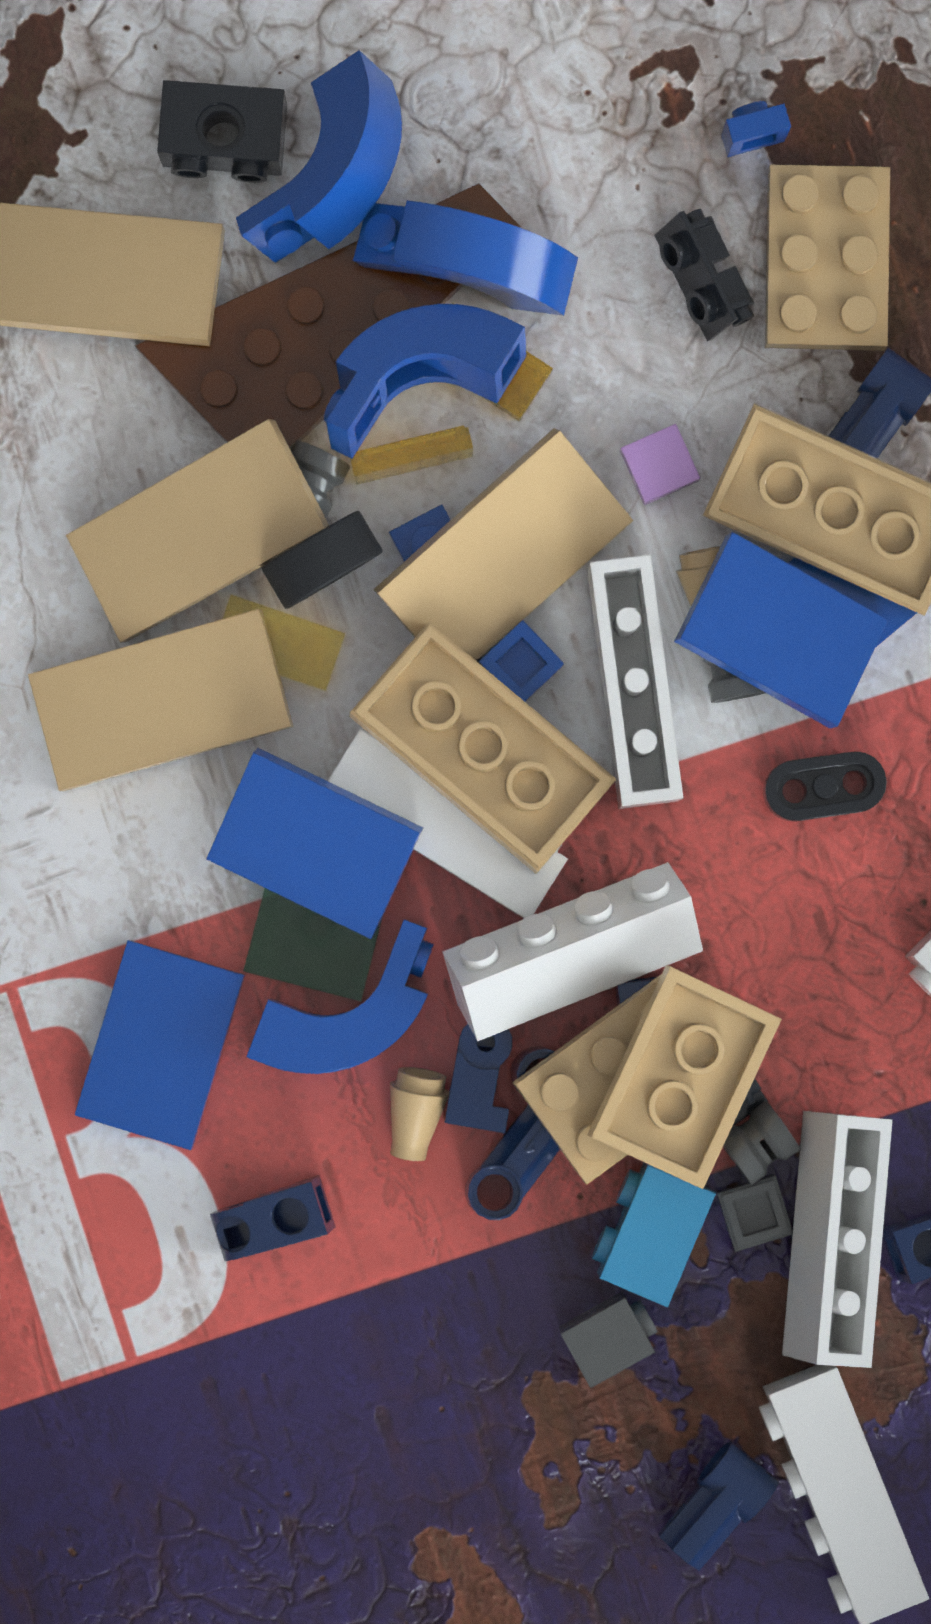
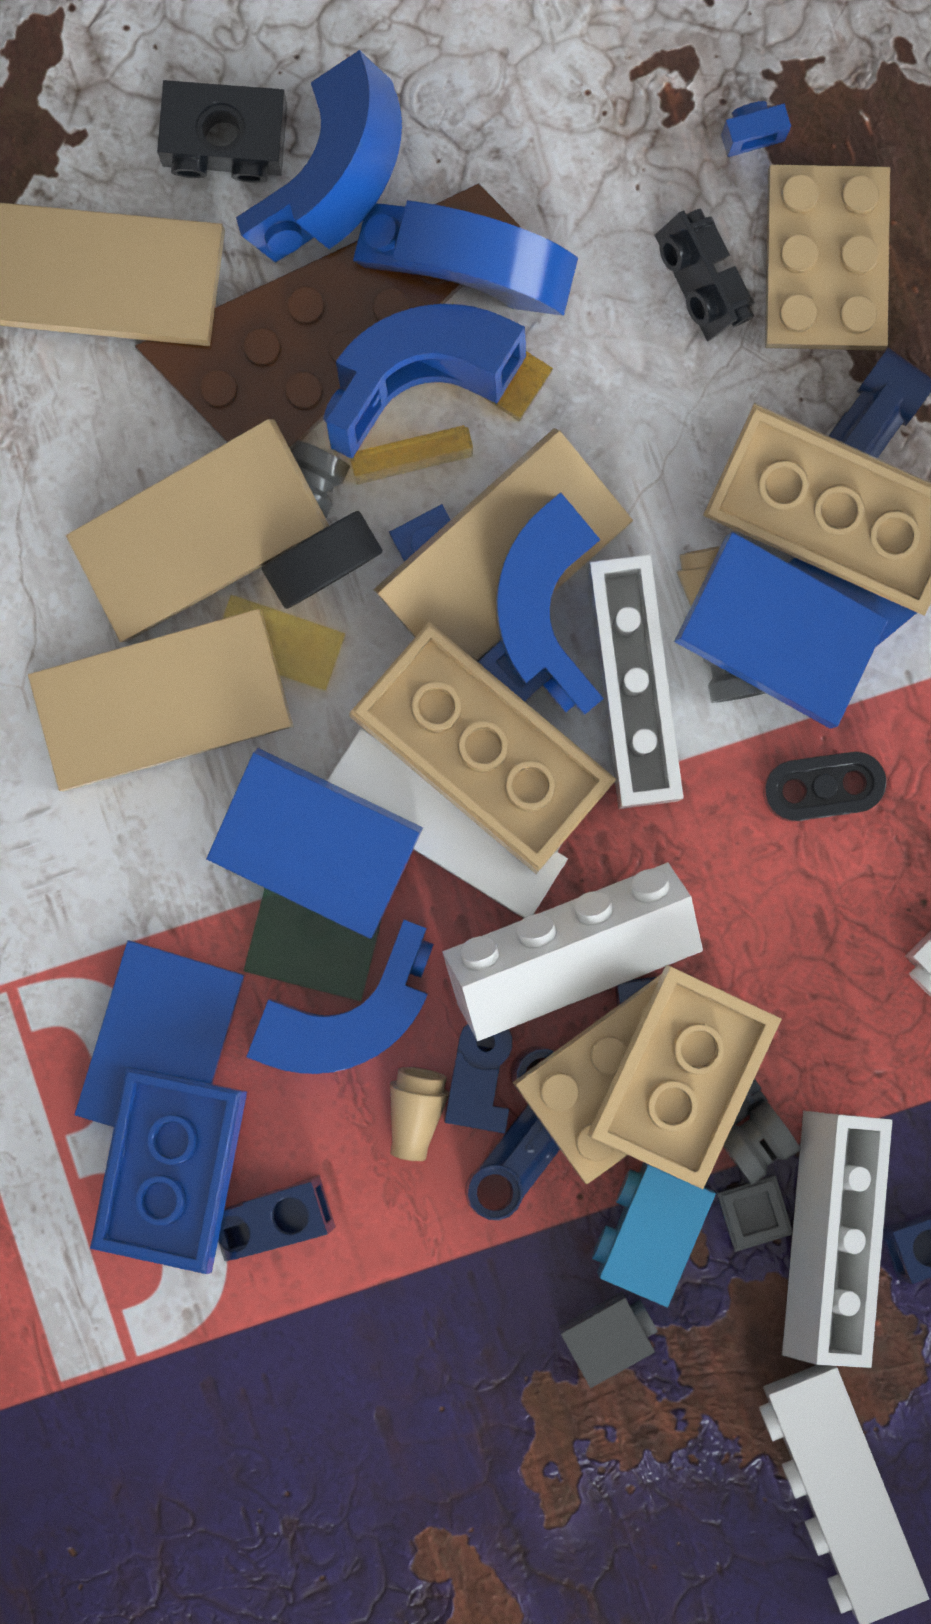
(168, 1170): none -> blue tile
(523, 599): none -> blue arch
(660, 464): lavender tile -> none
(728, 1492): dark blue piece -> none

